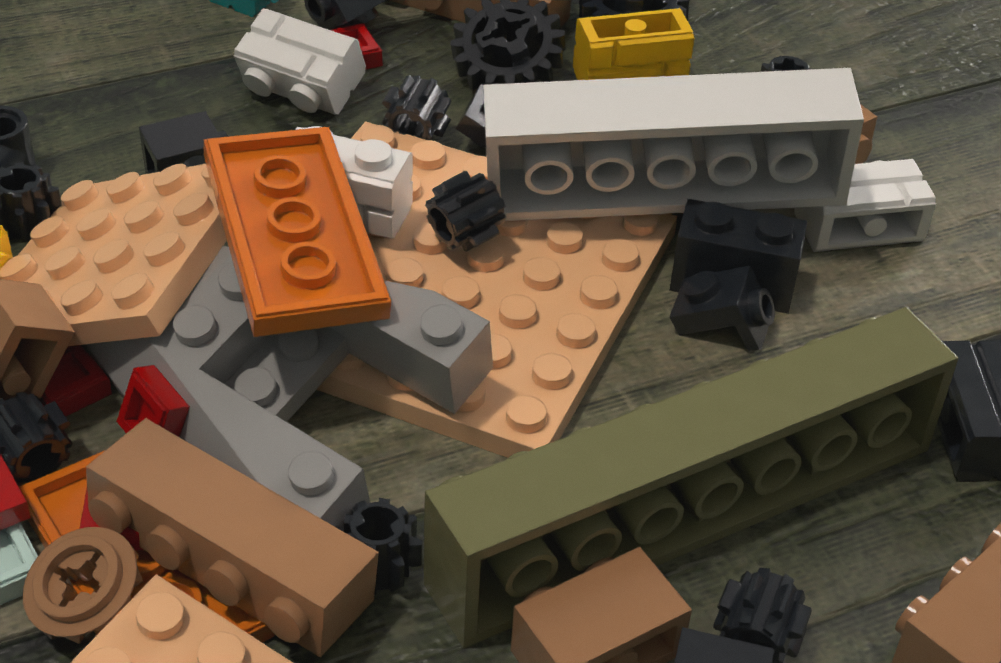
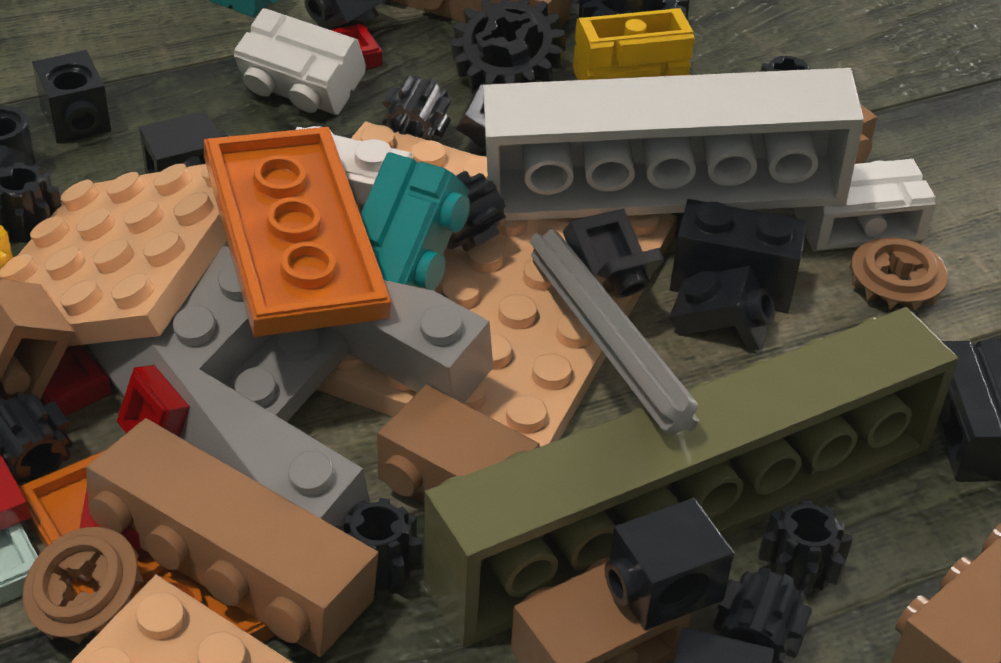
(71, 96): none -> black brick
(412, 219): none -> teal brick
(440, 440): none -> medium nougat brick
(613, 252): none -> black bracket
(616, 335): none -> light grey axle
(668, 564): none -> black brick
(806, 545): none -> black gear
(908, 260): none -> medium nougat gear

